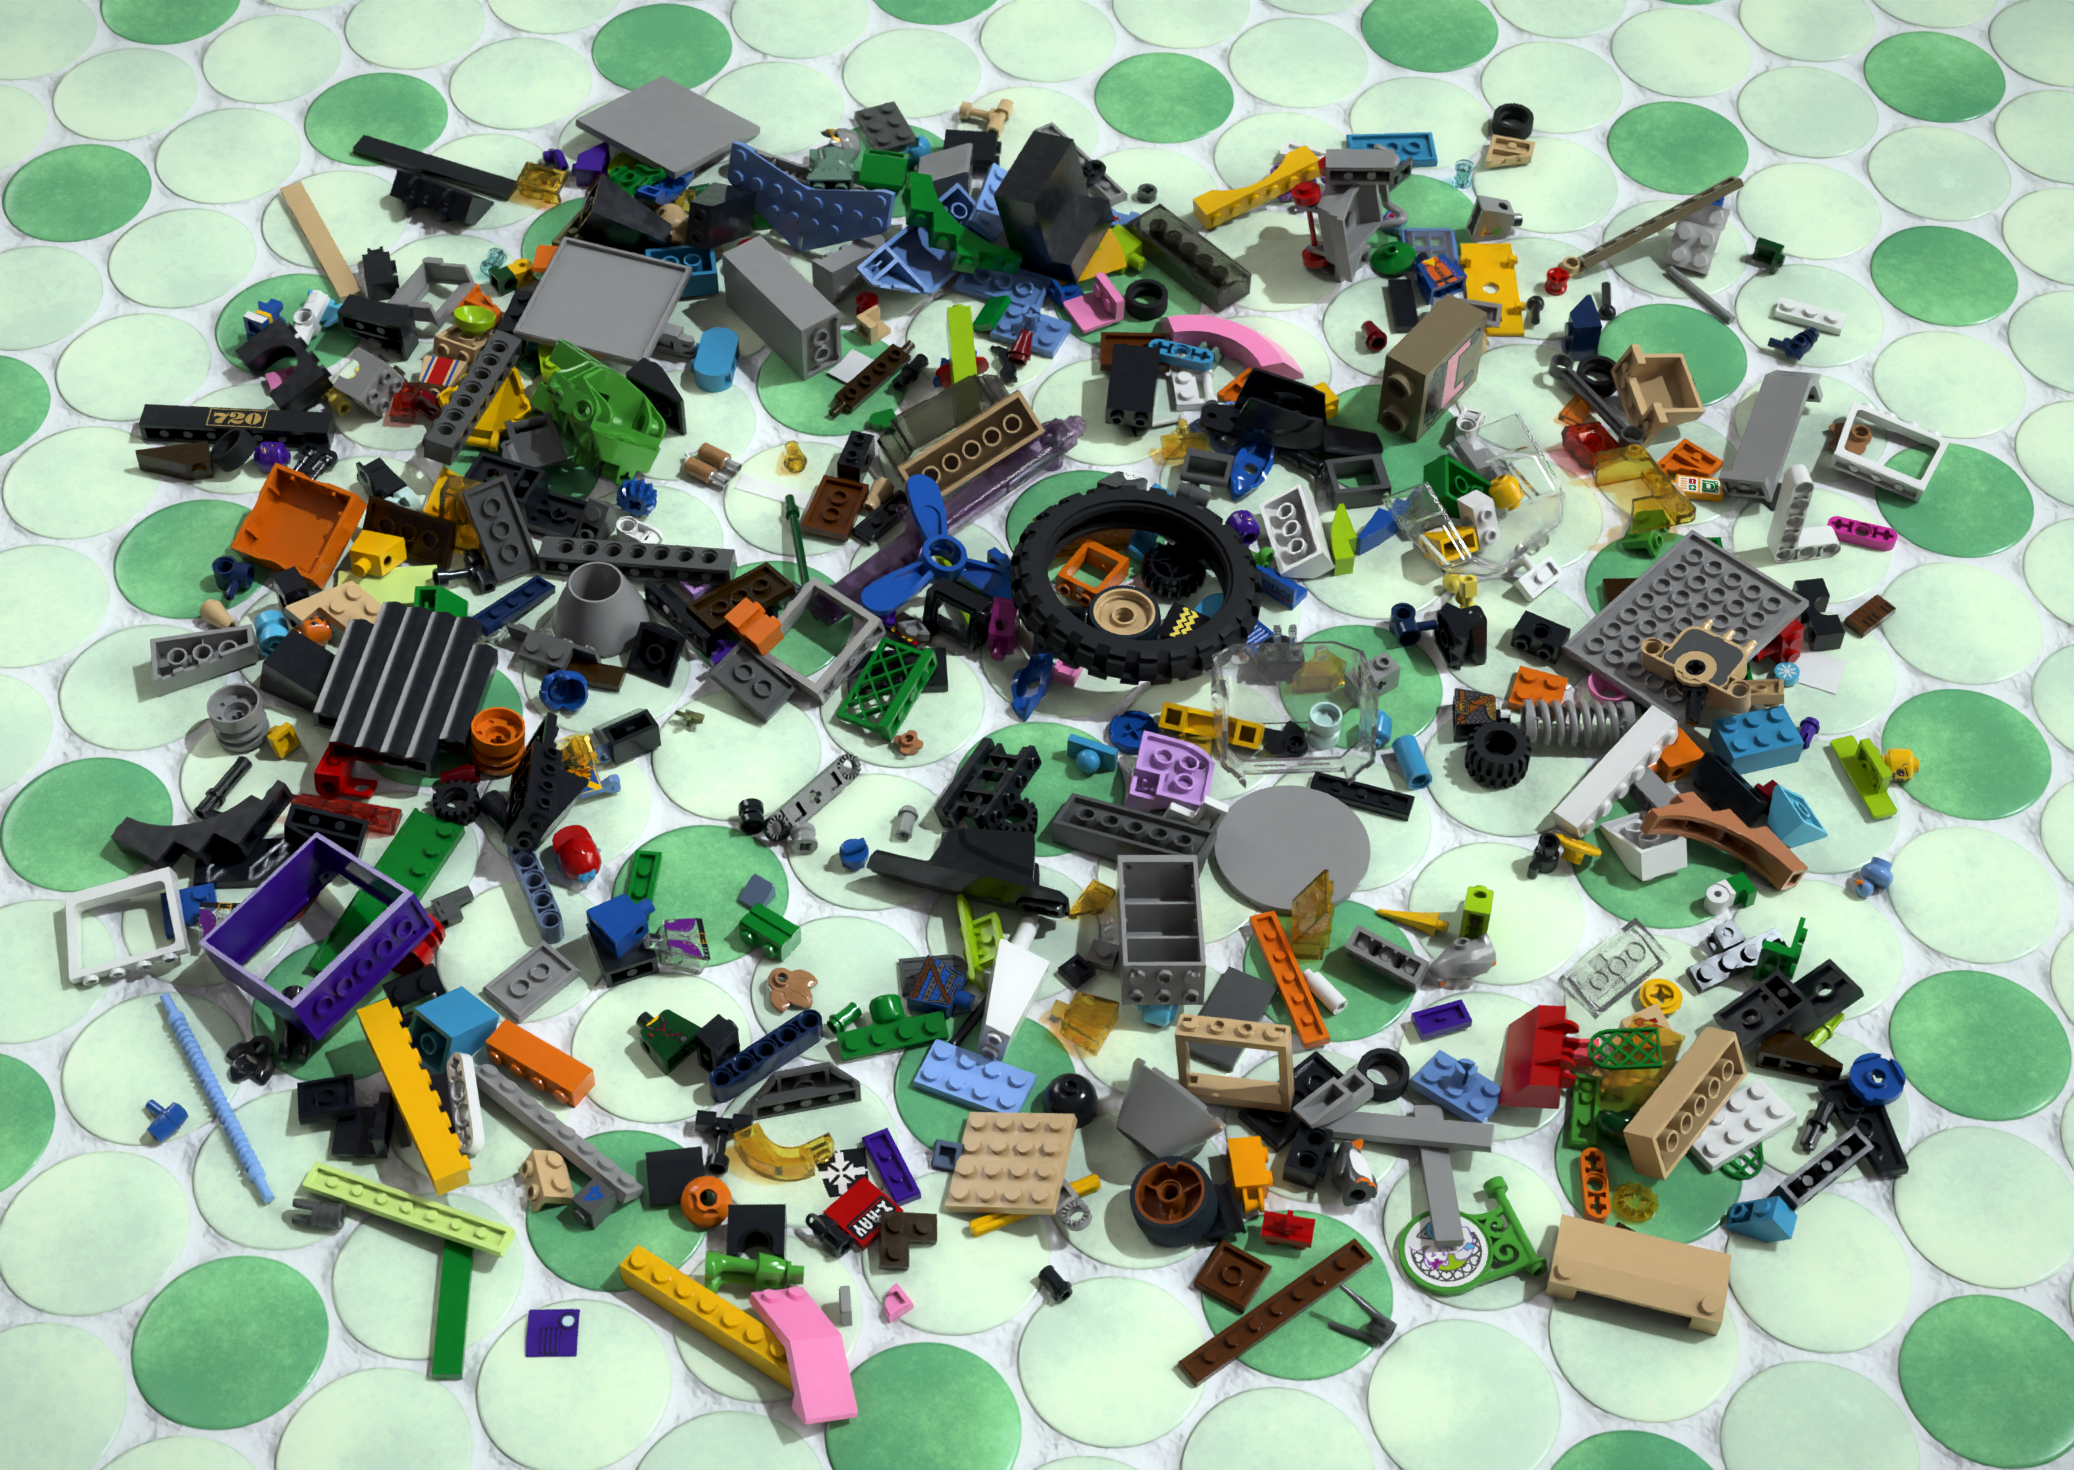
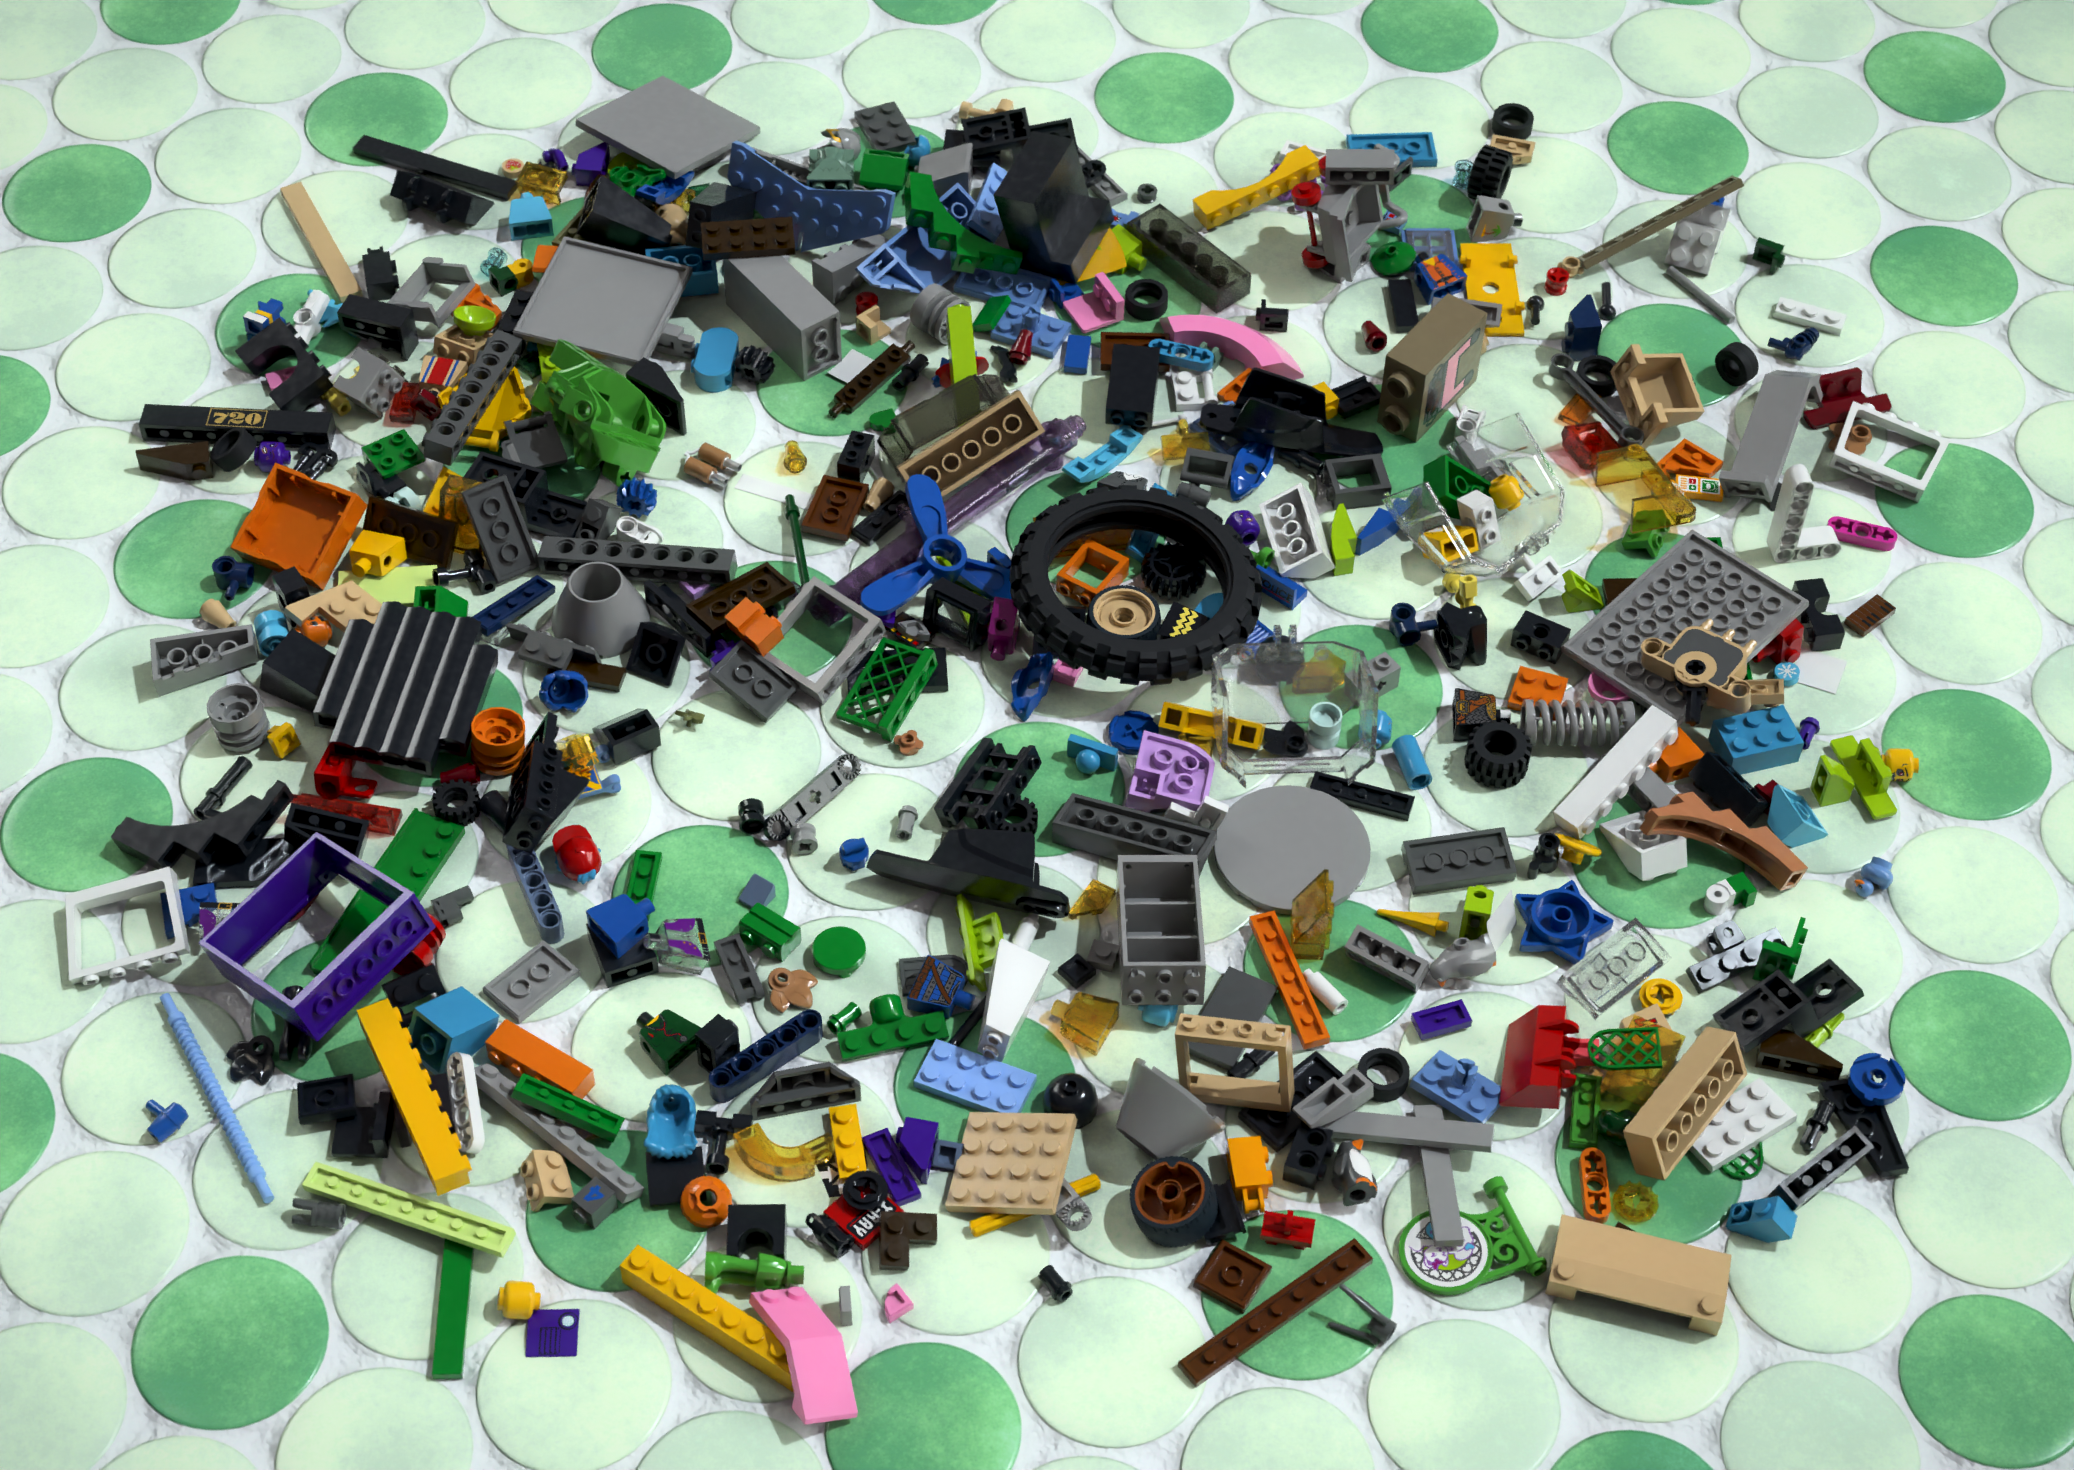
(393, 454): none -> green bracket
(512, 168): none -> tan tile
(518, 1299): none -> yellow head
(529, 218): none -> medium azure torso
(567, 1107): none -> green plate
(671, 1123): none -> dark azure piece
(738, 968): none -> dark grey plate
(747, 238): none -> dark brown plate
(754, 364): none -> black gear
(839, 951): none -> green tile
(847, 1140): none -> yellow plate
(858, 1182): none -> black gear
(917, 1145): none -> dark purple slope
(930, 310): none -> light grey wheel
(1009, 131): none -> black bracket
(1077, 354): none -> blue tile
(1105, 458): none -> medium azure slope
(1250, 1063): none -> black axle
(1272, 318): none -> black bracket
(1356, 396): none -> black plate
(1458, 860): none -> dark grey gear
(1490, 173): none -> black tyre
(1502, 921): none -> white sticker
(1560, 922): none -> blue plate
(1580, 594): none -> lime slope
(1736, 364): none -> black tyre
(1831, 782): none -> lime slope
(1839, 392): none -> dark red plate

